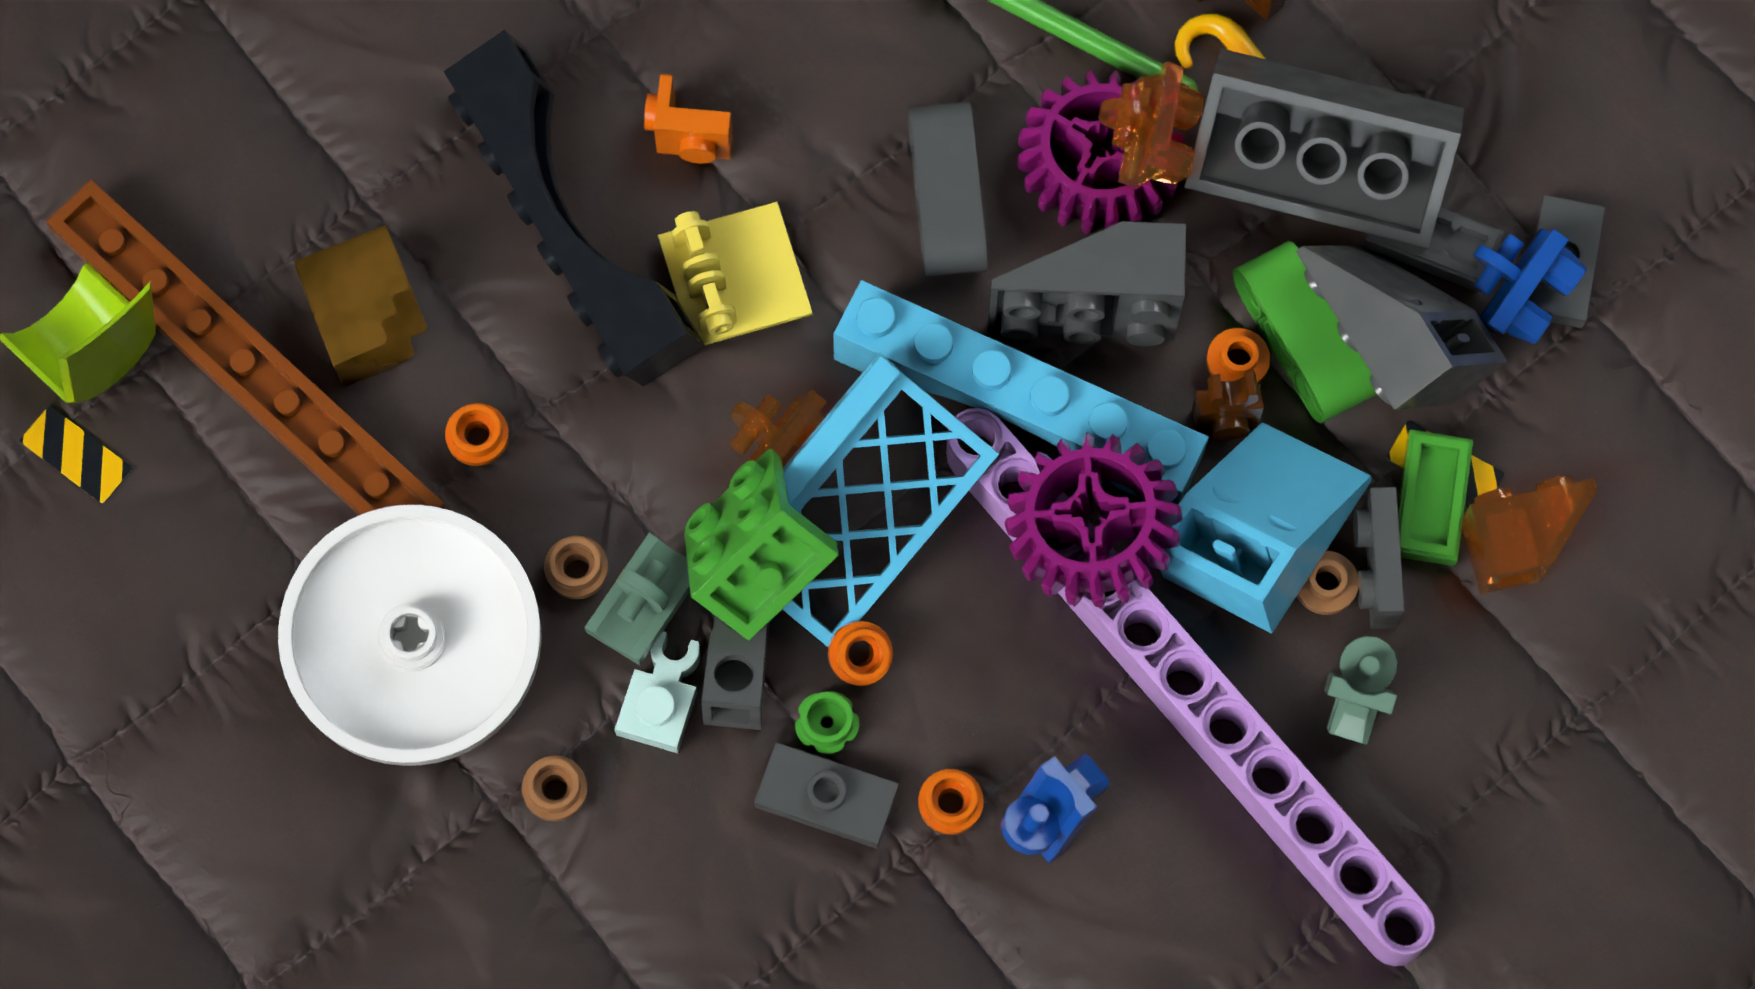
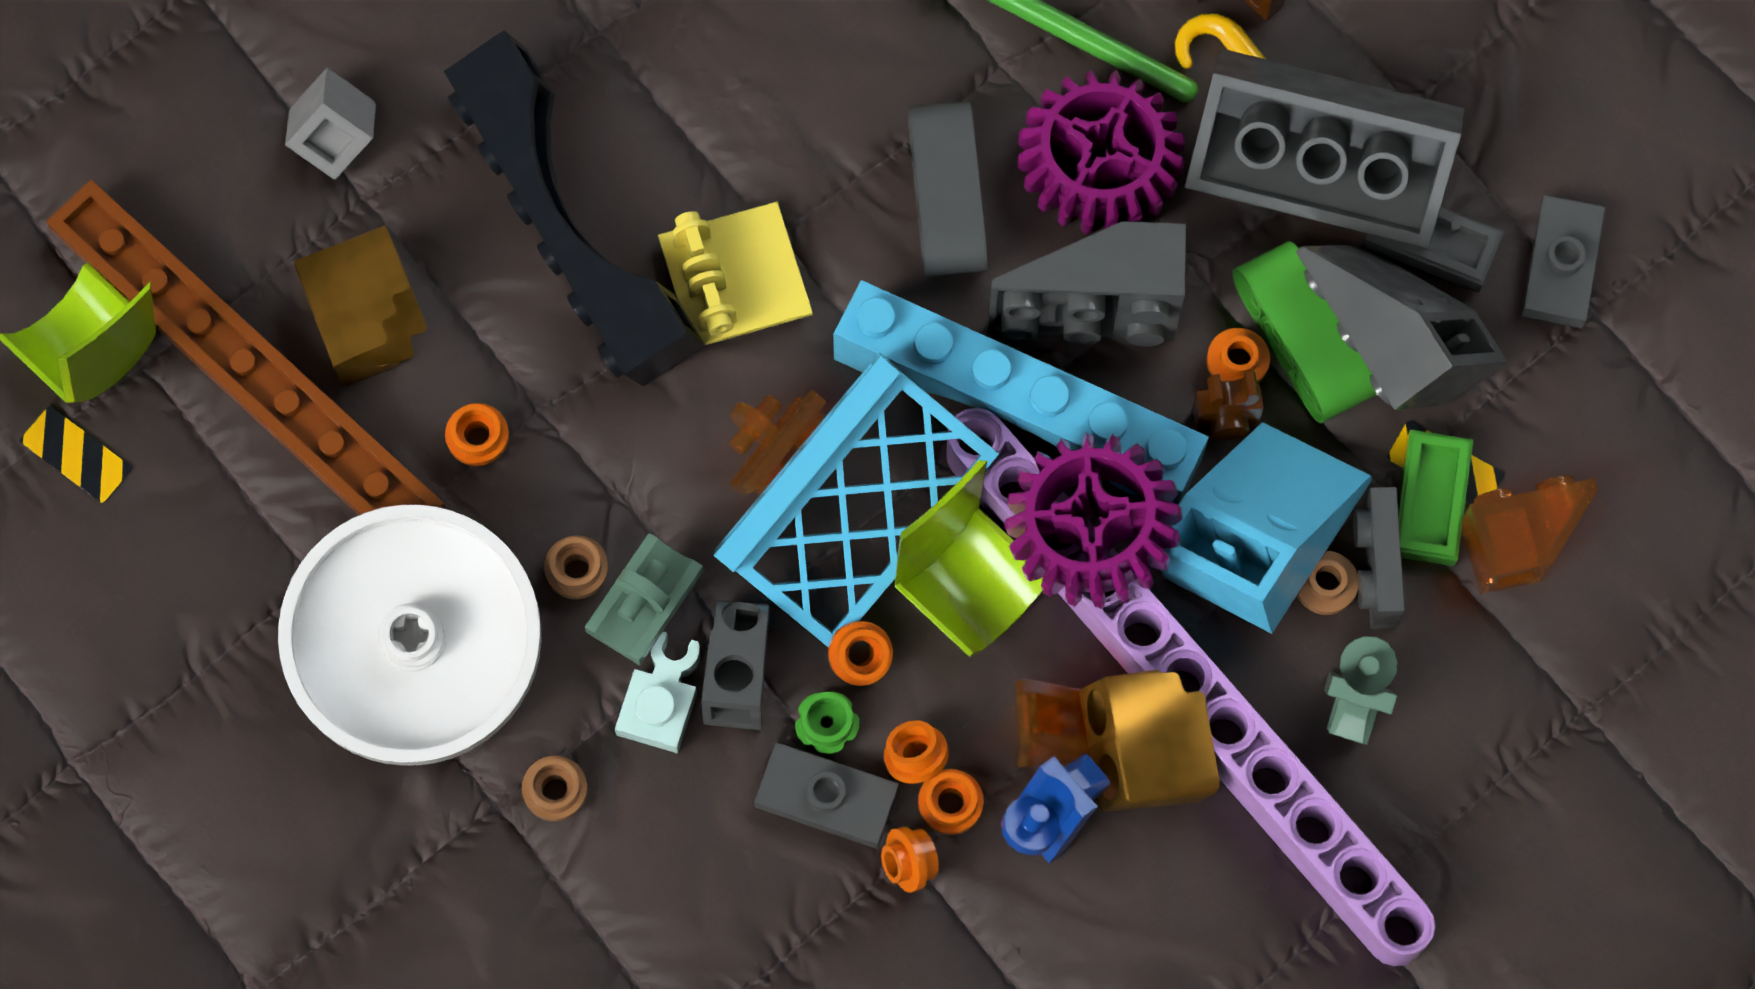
(330, 123): none -> light grey panel
(686, 132): orange bracket -> none
(753, 548): bright green bracket -> none
(909, 858): none -> orange plate
(913, 739): none -> orange plate
(962, 570): none -> lime piece
(1047, 723): none -> clear orange slope
(1145, 123): clear orange hips -> none
(1149, 740): none -> pearl gold piece
(1541, 261): blue hips -> none

